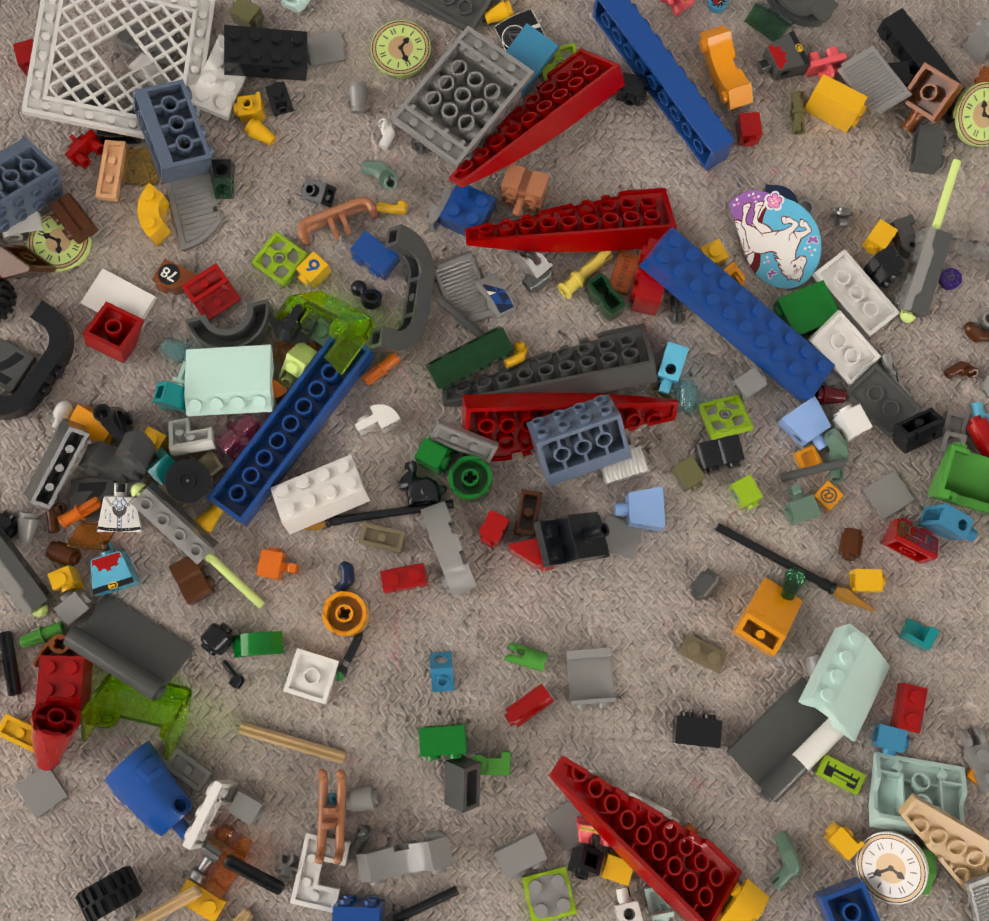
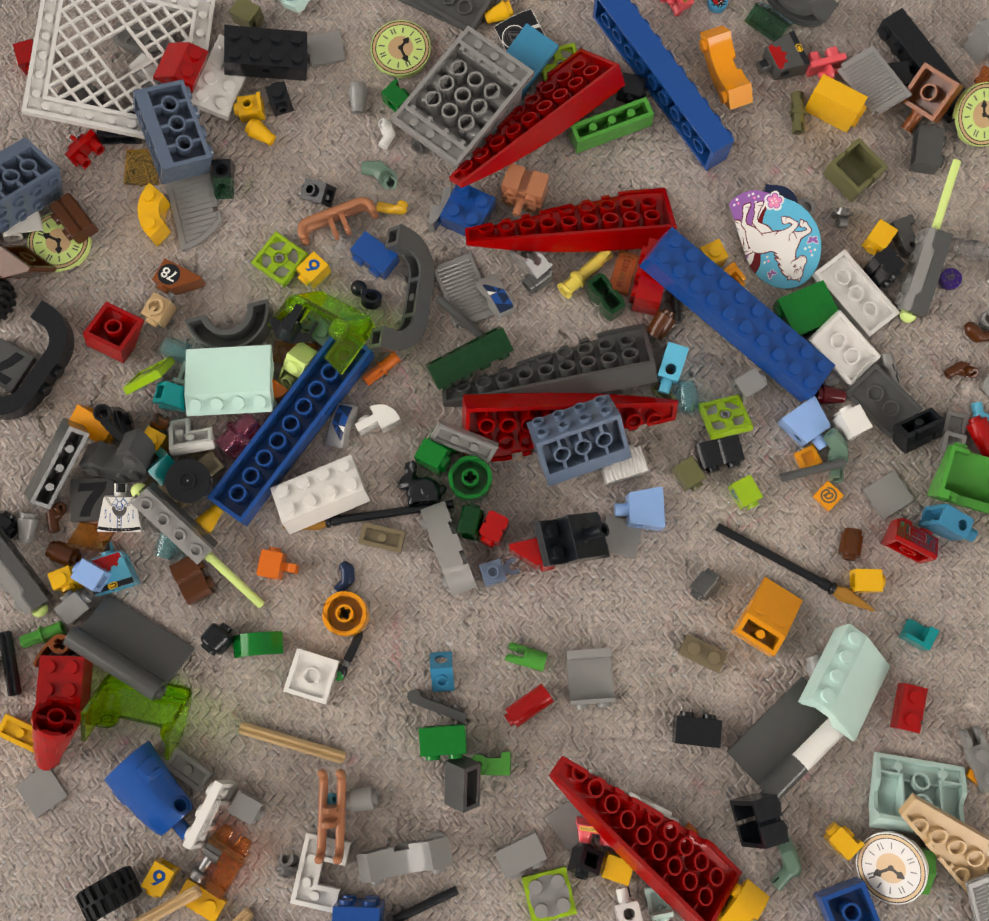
(62, 410): white cylinder -> none
(80, 512): orange axle -> none
(90, 575): none -> light blue brick
(111, 170): light nougat plate -> none
(119, 293): white tile -> none
(154, 374): none -> lime piece
(158, 311): none -> tan brick
(159, 422): none -> reddish brown arm
(160, 878): none -> yellow brick
(165, 547): none -> clear light blue brick
(181, 62): none -> red slope
(211, 292): red slope -> none
(236, 680): black hand -> none
(253, 874): black axle -> none
(339, 430): none -> light grey slope
(363, 835): dark grey arm -> none
(394, 96): none -> green brick
(404, 578): red brick -> none
(436, 704): none -> dark grey plate
(470, 522): none -> dark green brick
(494, 572): none -> sand blue brick
(519, 355): yellow arm -> none
(527, 513): reddish brown brick -> none
(611, 125): none -> bright green brick
(661, 324): none -> reddish brown brick
(748, 129): red brick -> none
(768, 828): none -> black piece
(793, 581): clear green cone -> none
(801, 507): sand green brick -> none
(840, 774): lime tile -> none
(855, 170): none -> olive piece
(890, 739): dark azure brick -> none

